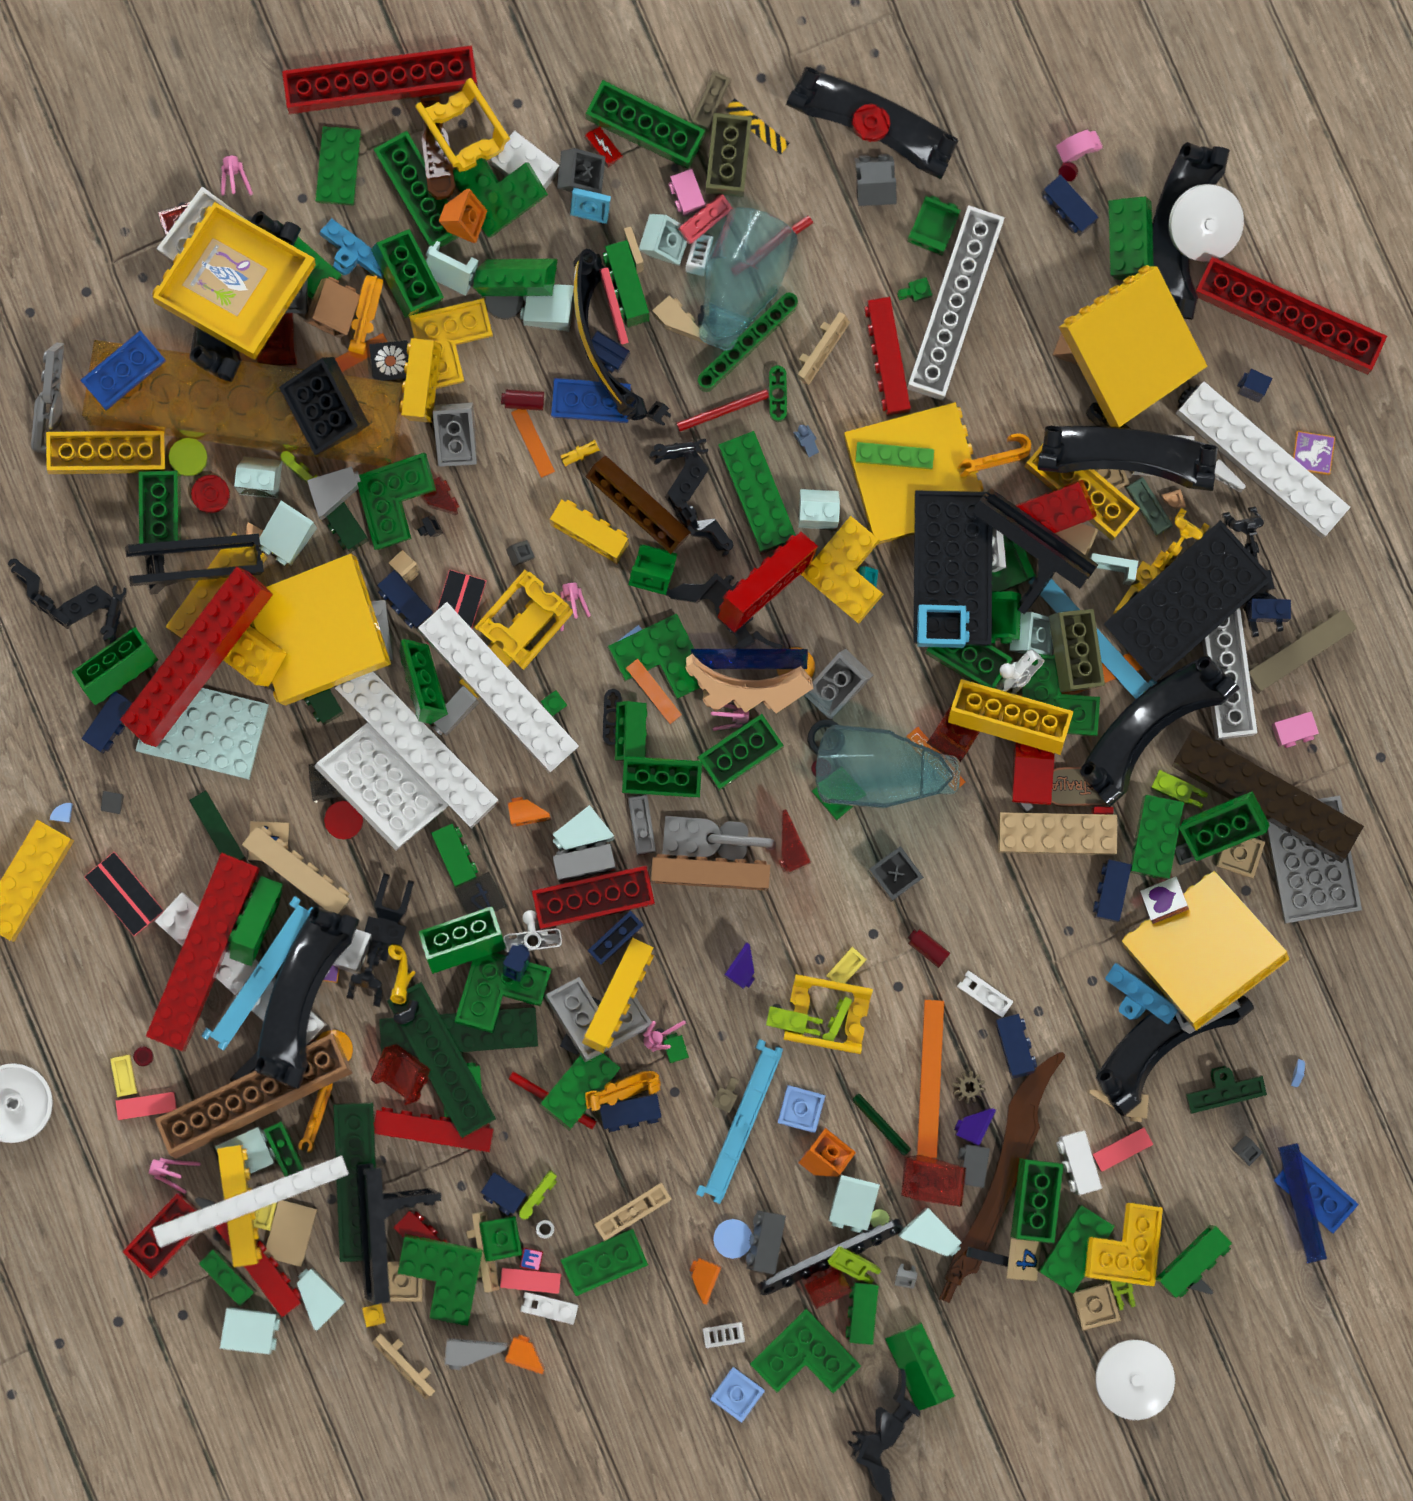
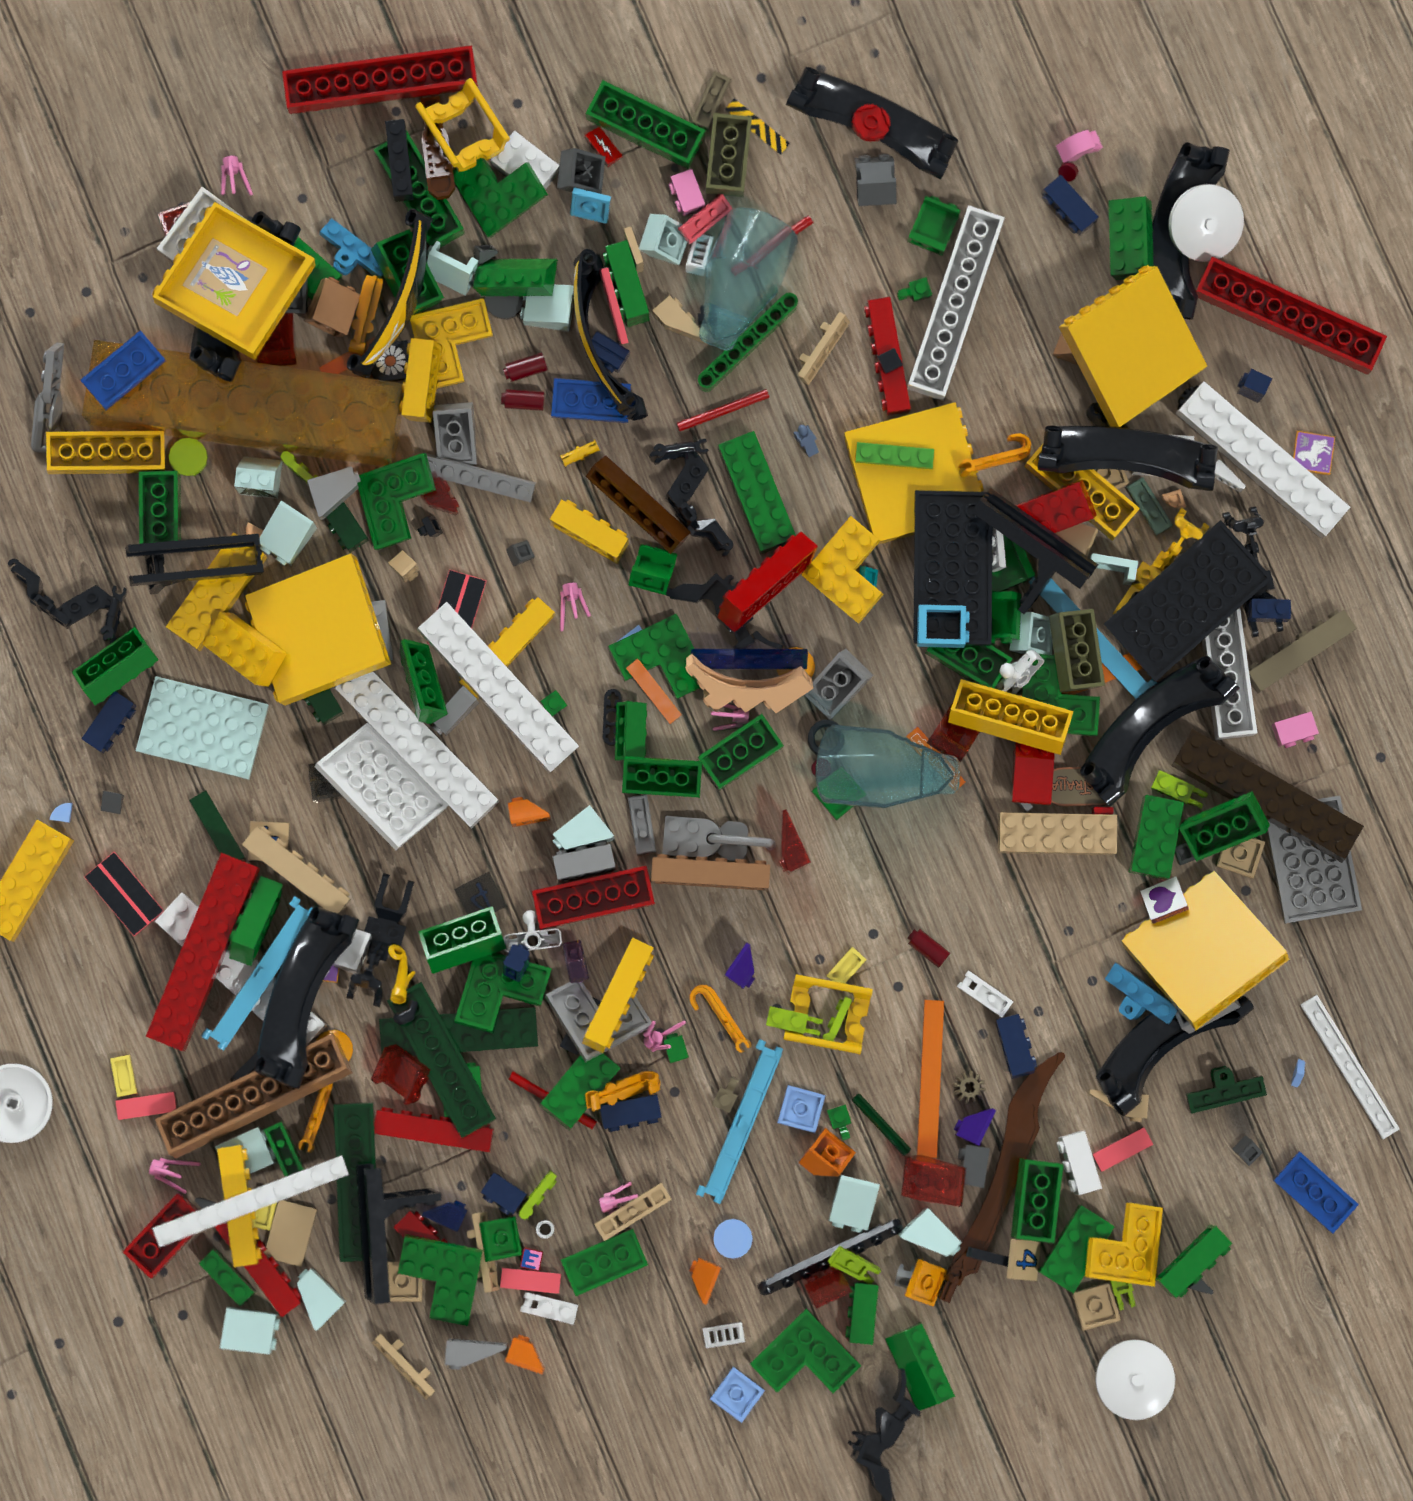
(143, 1056): dark red tile -> none
(196, 657): red brick -> none
(210, 494): red tile -> none
(324, 405): black slope -> none
(338, 165): green plate -> none
(343, 820): red tile -> none
(374, 1315): yellow plate -> none
(399, 160): none -> black brick
(404, 600): dark blue brick -> none
(405, 300): none -> panel
(448, 1214): none -> clear blue slope
(455, 854): green brick -> none
(464, 216): orange slope -> none
(481, 478): none -> light grey plate
(484, 253): none -> dark grey slope
(512, 645): yellow piece -> none
(525, 367): none -> dark red brick
(533, 442): orange sticker -> none
(575, 961): none -> clear purple brick
(609, 1203): none -> bright pink plant
(615, 938): dark blue brick -> none
(657, 411): black tile -> none
(722, 1014): none -> light orange piece
(765, 1242): dark grey brick -> none
(783, 379): green beam -> none
(819, 509): light aqua slope -> none
(839, 1119): none -> green plate
(879, 1217): yellowish green tile -> none
(889, 361): none -> black tile
(895, 873): dark grey brick -> none
(925, 1282): none -> light orange tile
(1112, 890): dark blue brick -> none
(1302, 1203): clear blue plate -> none
(1349, 1067): none -> white tile

